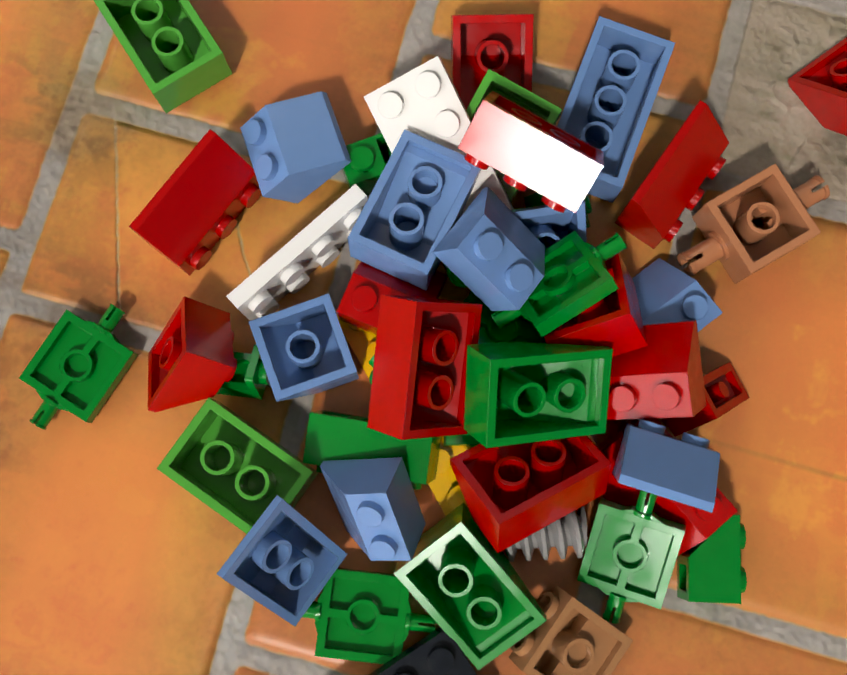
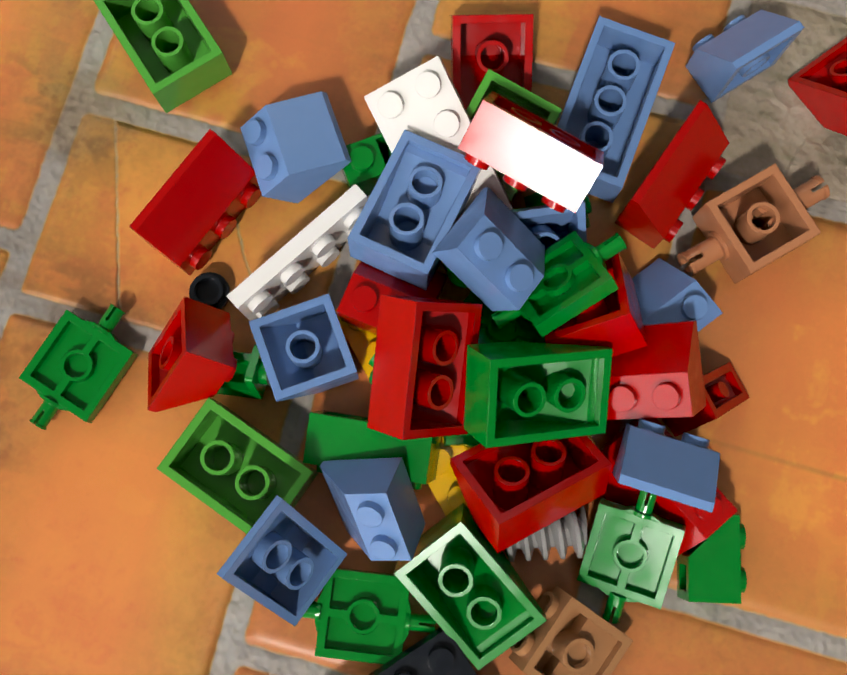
(210, 289): none -> black plate
(741, 51): none -> medium blue slope

